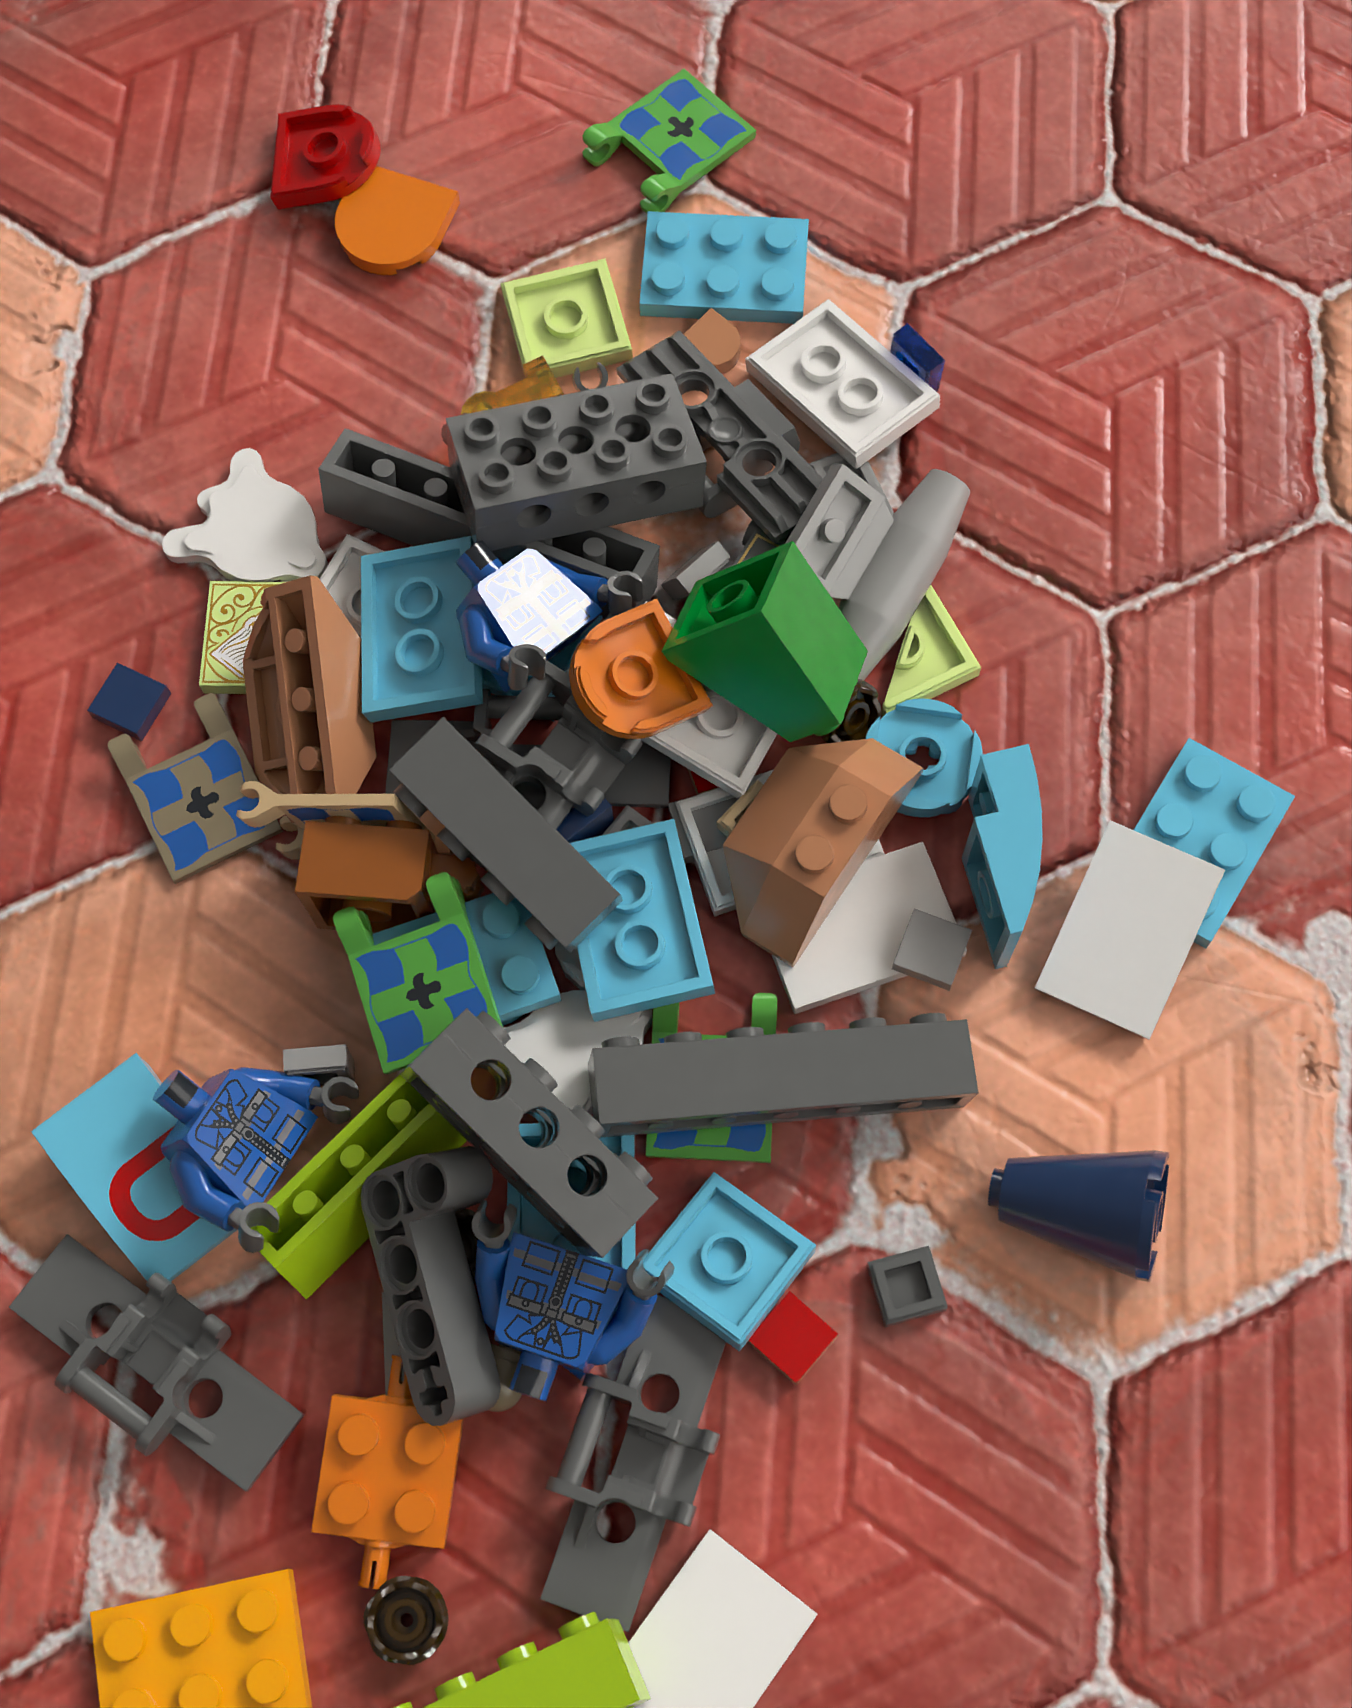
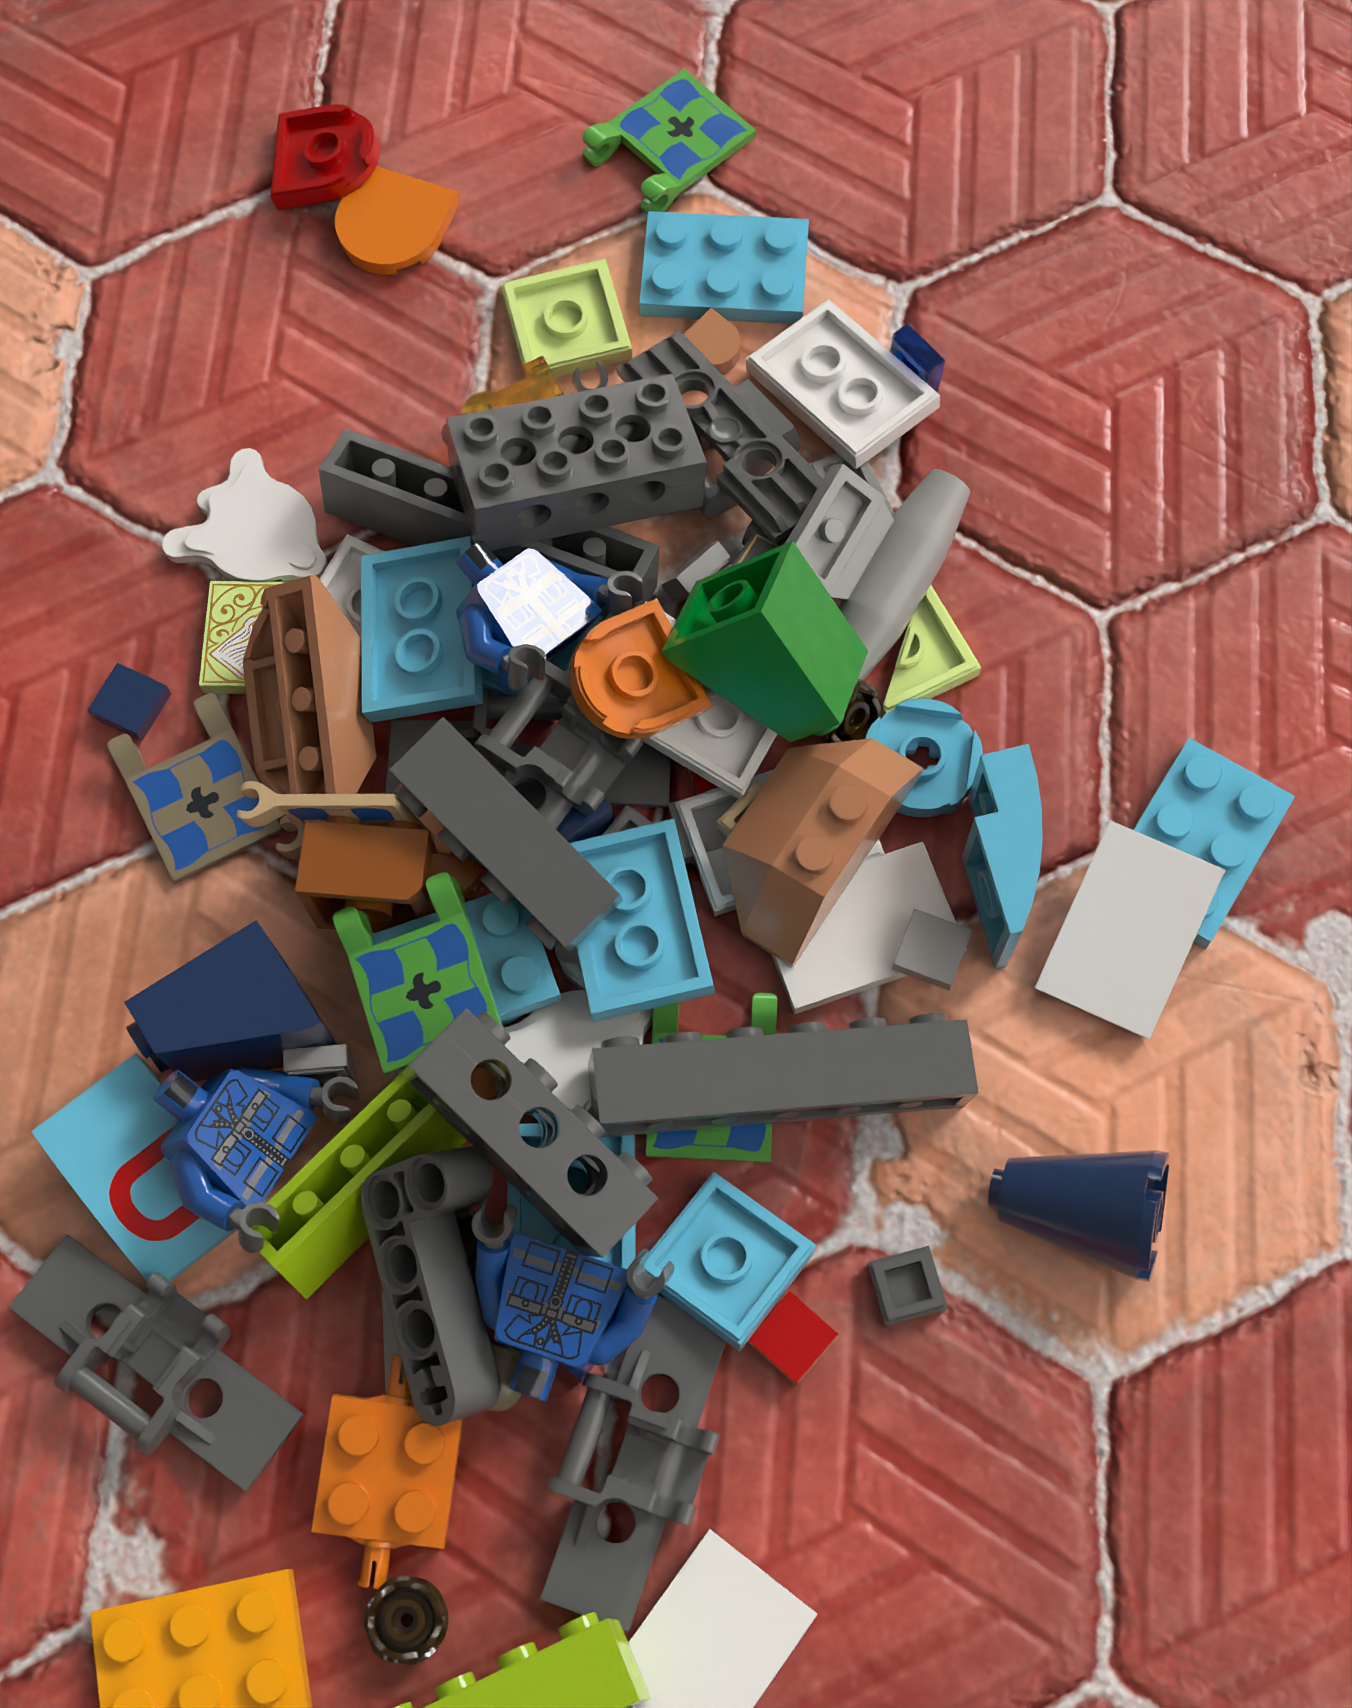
(226, 1011): none -> dark blue slope

